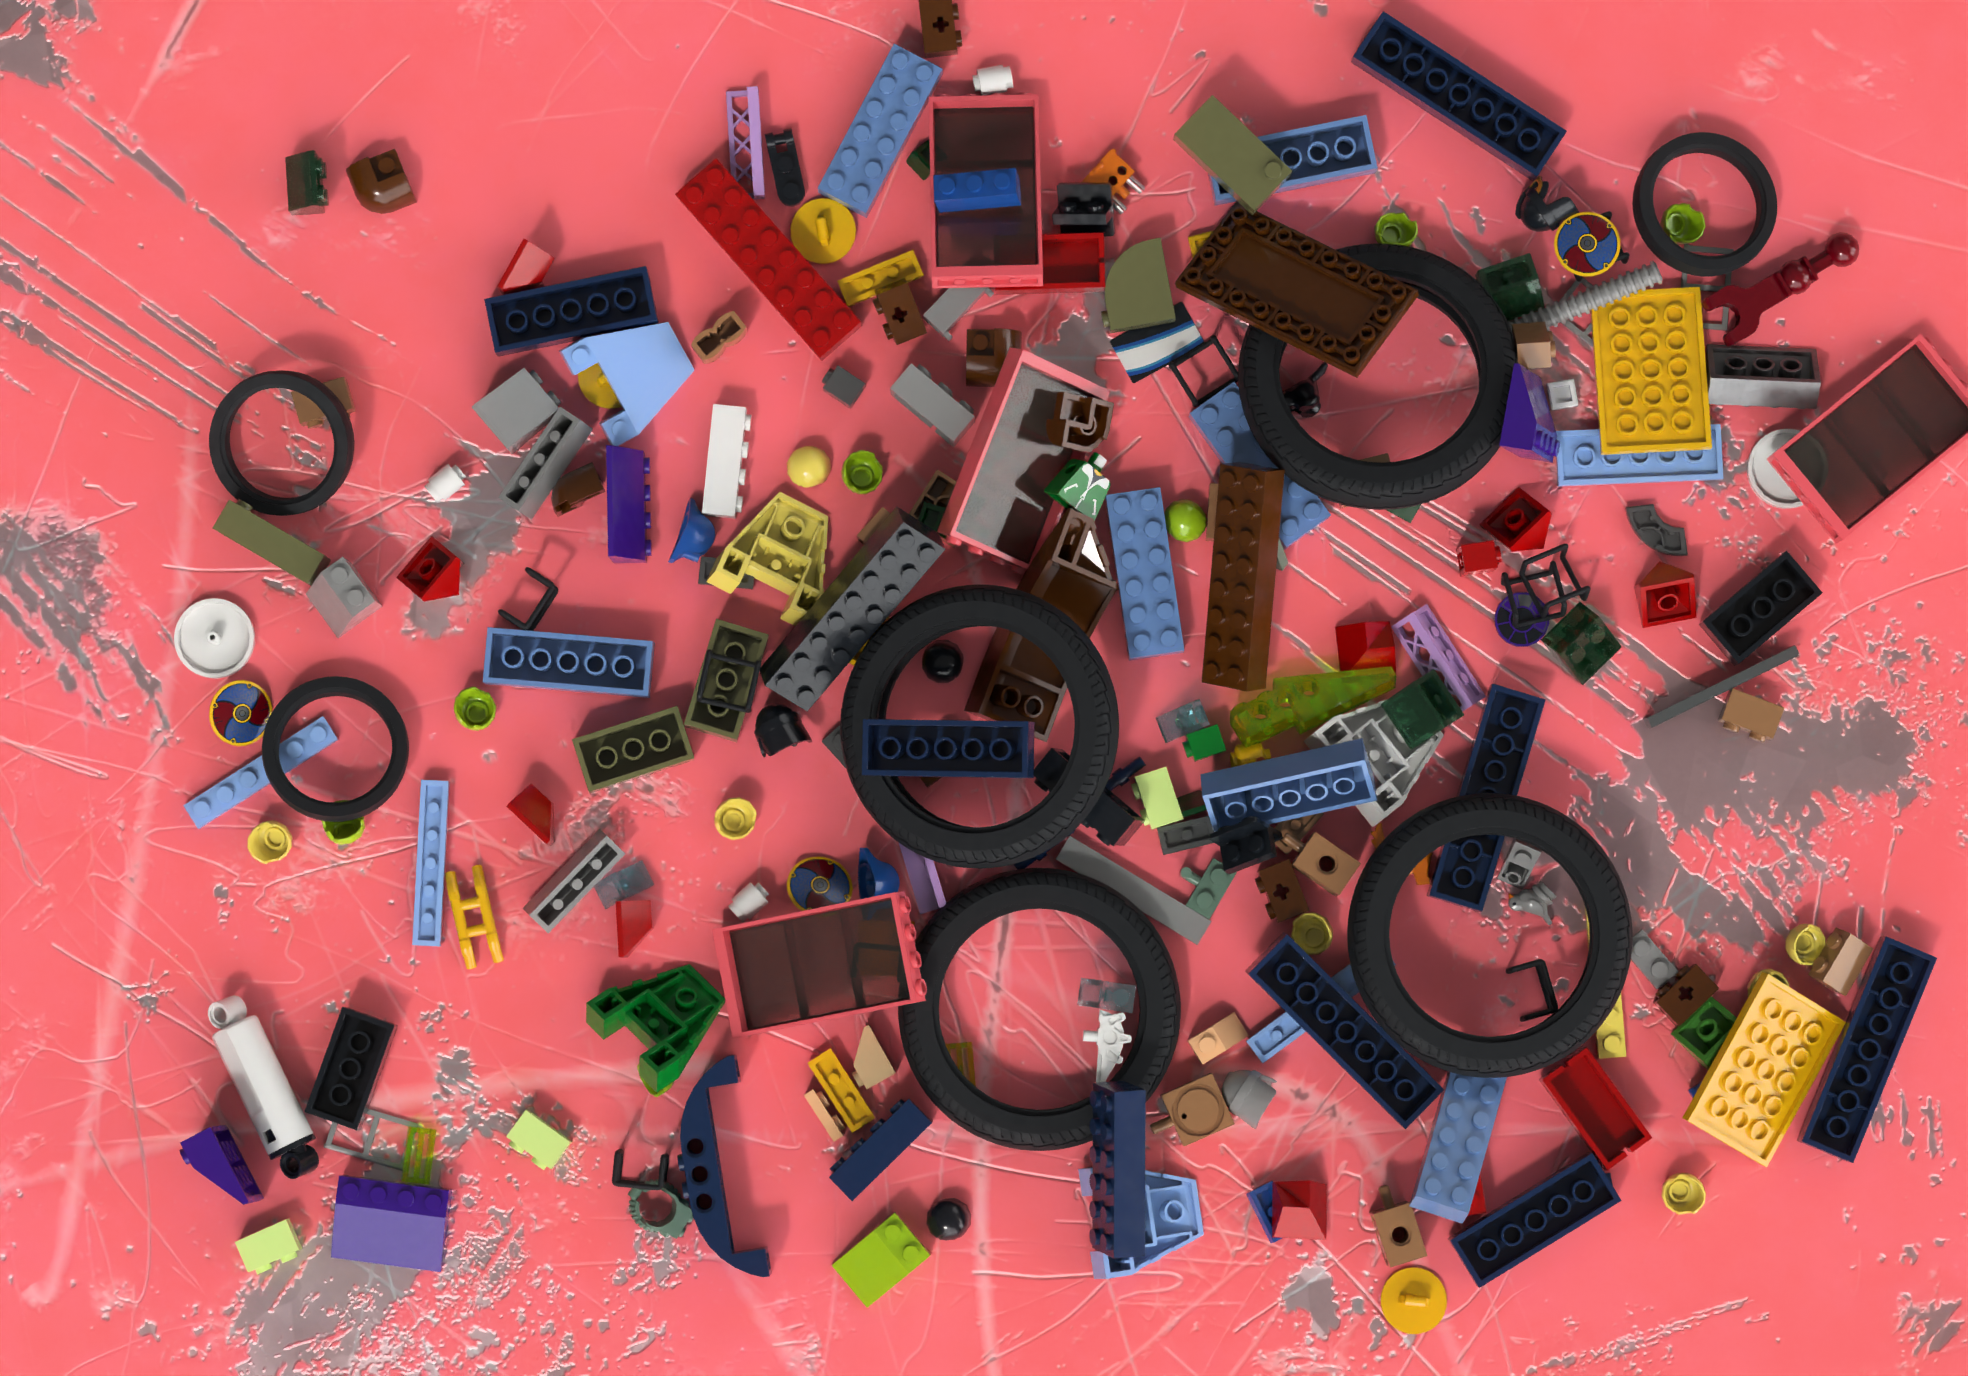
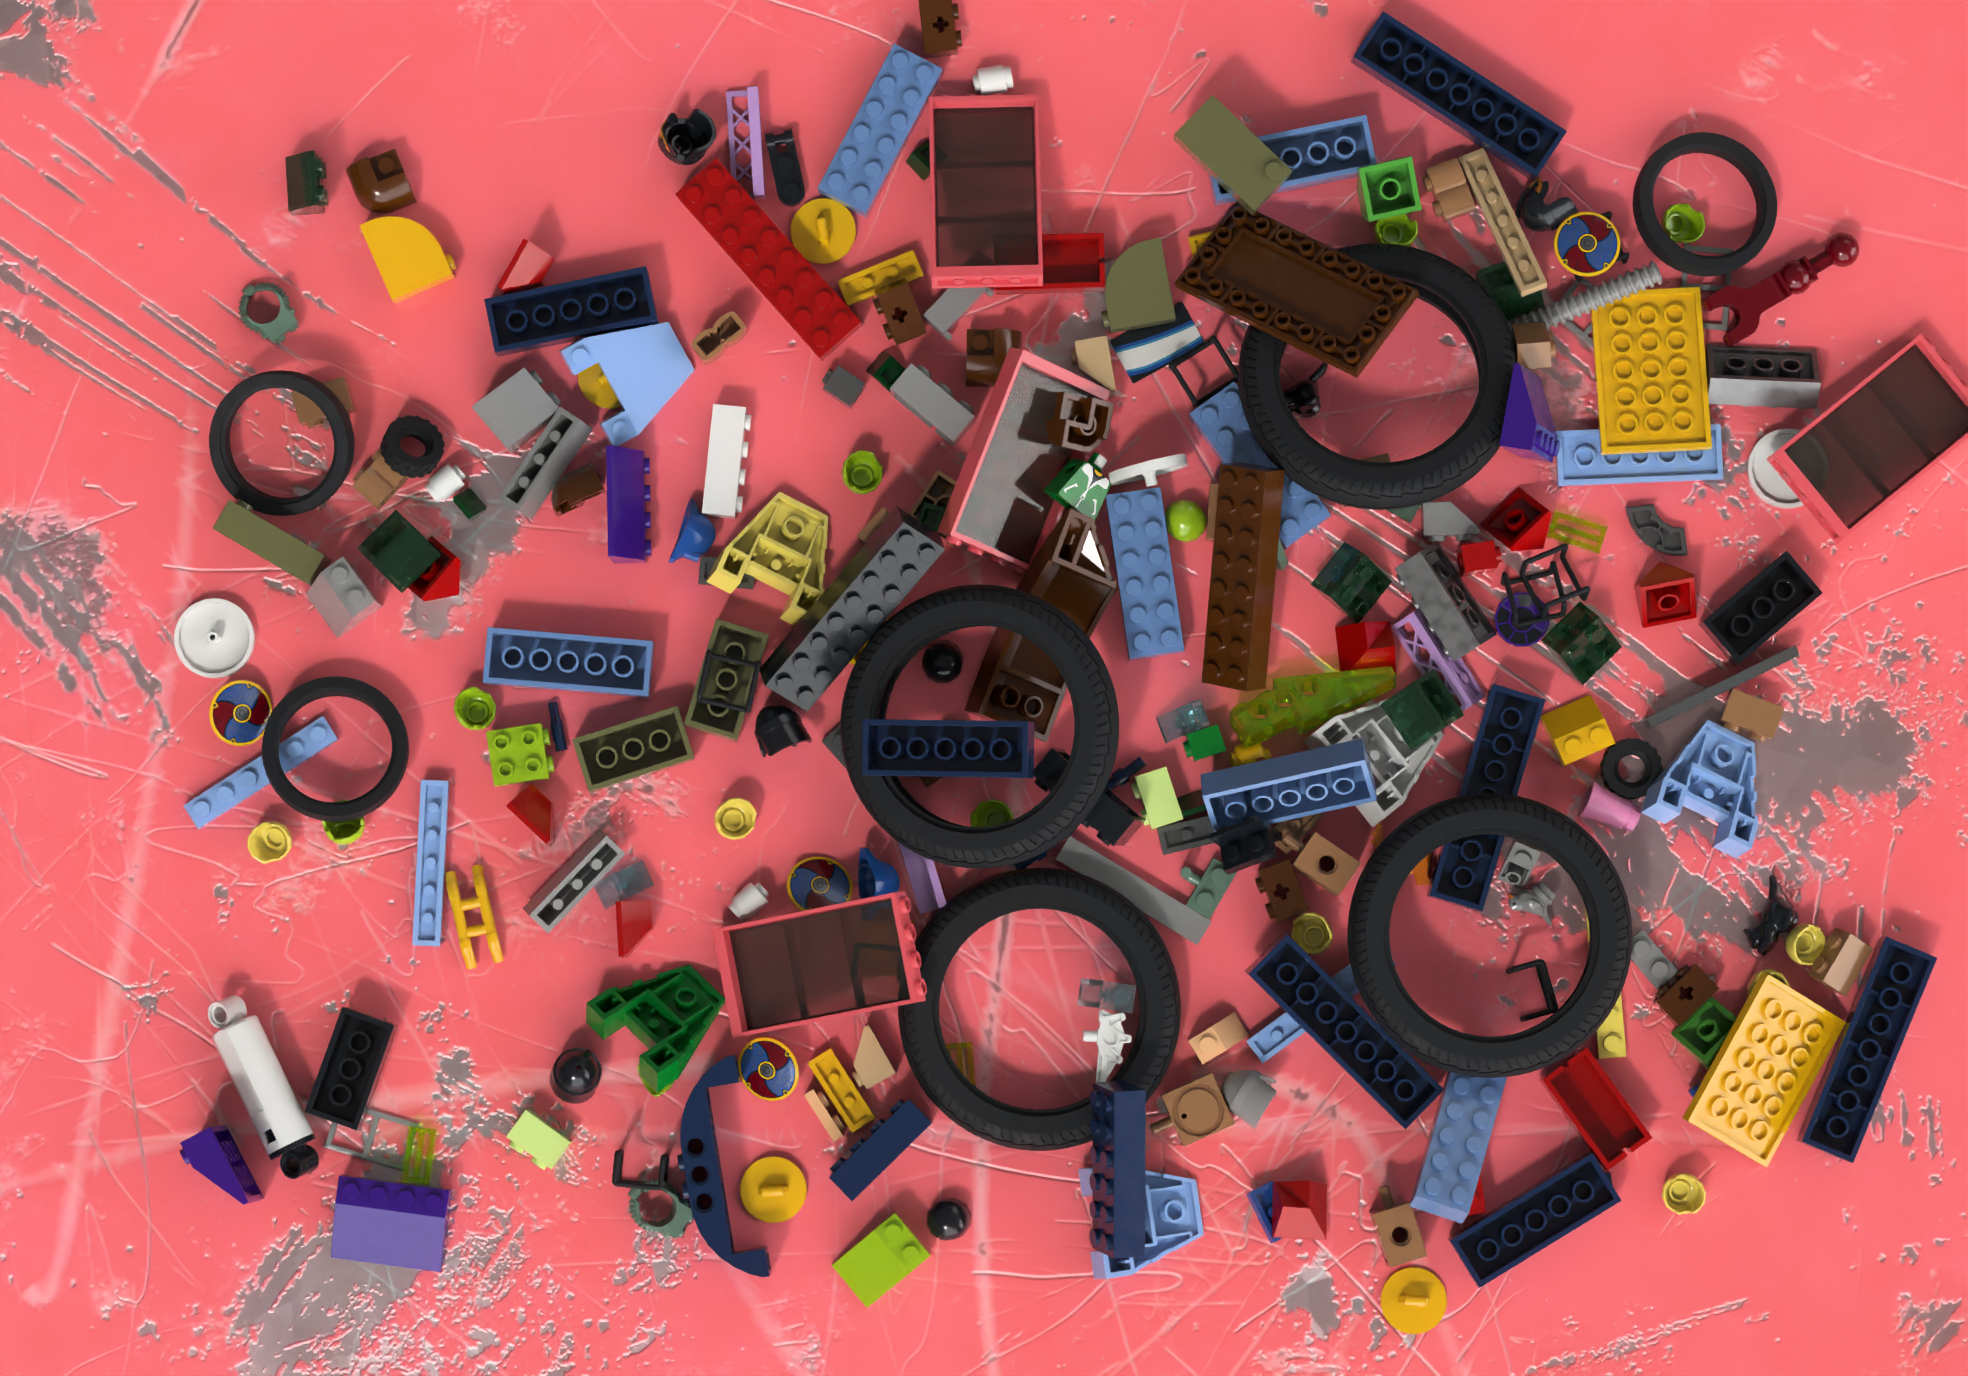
(268, 1246): yellowish green brick -> none
(276, 329): none -> sand green piece
(378, 481): none -> medium nougat brick
(398, 551): none -> clear green slope
(401, 461): none -> black tyre
(406, 256): none -> yellow brick
(469, 504): none -> dark green slope
(519, 754): none -> lime brick
(541, 608): black piece -> none
(557, 729): none -> dark blue piece
(572, 1084): none -> black helmet
(695, 130): none -> black helmet
(768, 1069): none -> shield
(773, 1189): none -> yellow shield
(808, 466): light yellow hair -> none
(885, 370): none -> dark green slope
(977, 190): blue brick -> none
(990, 814): none -> lime hair
(1085, 208): black bracket -> none
(1094, 361): none -> tan slope
(1107, 169): orange piece -> none
(1148, 470): none -> white piece
(1351, 582): none -> clear green slope
(1387, 189): none -> bright green slope
(1445, 601): none -> flat silver slope
(1446, 520): none -> light grey slope
(1449, 190): none -> medium nougat brick
(1502, 222): none -> tan plate
(1554, 525): none -> clear neon green tile
(1562, 394): white tile -> none
(1577, 730): none -> yellow slope
(1608, 808): none -> bright pink plant
(1613, 756): none -> black tyre
(1714, 779): none -> light blue wedge
(1776, 919): none -> black animal

